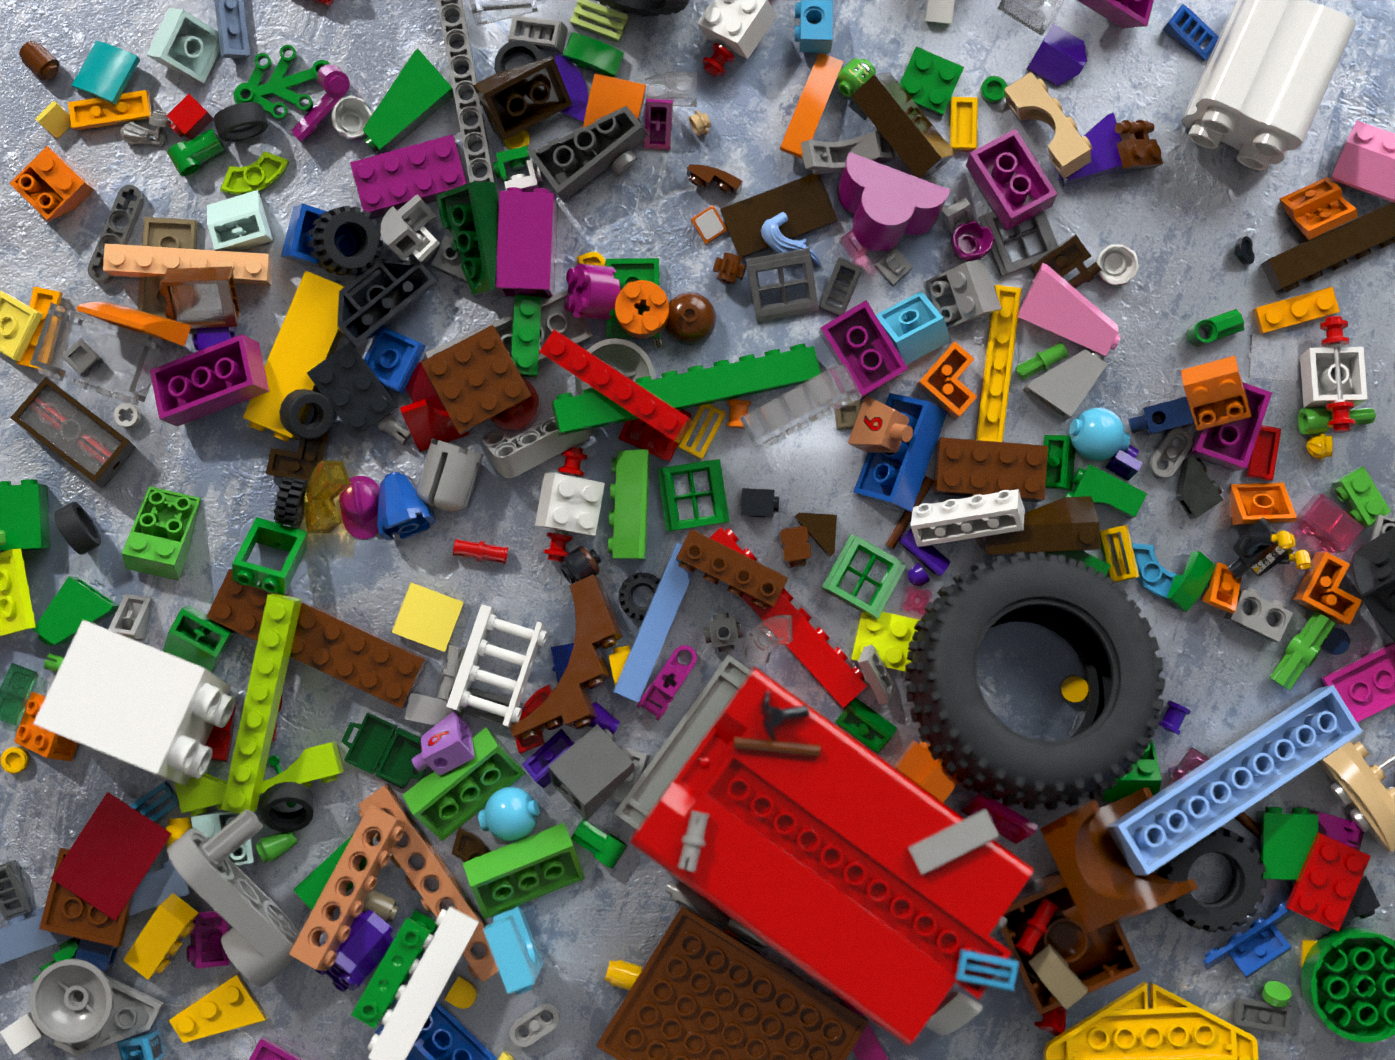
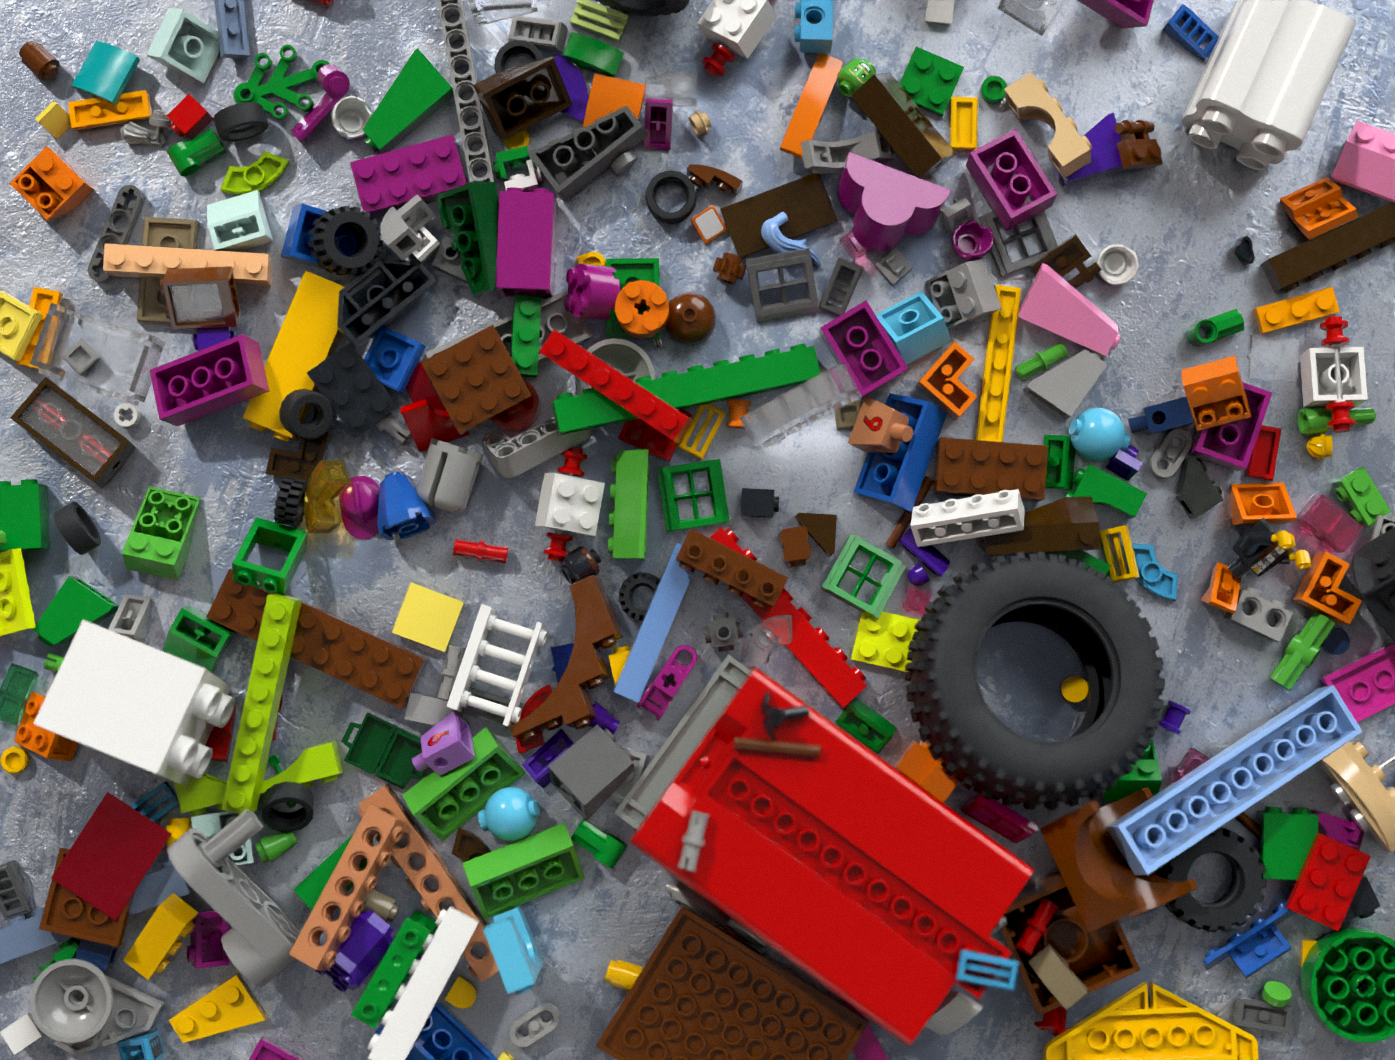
(138, 321): orange slope -> none
(681, 179): none -> black tyre
(876, 674): light grey plate -> none
(953, 841): light grey tile -> none
(1058, 57): dark purple slope -> none
(1190, 585): green slope -> none

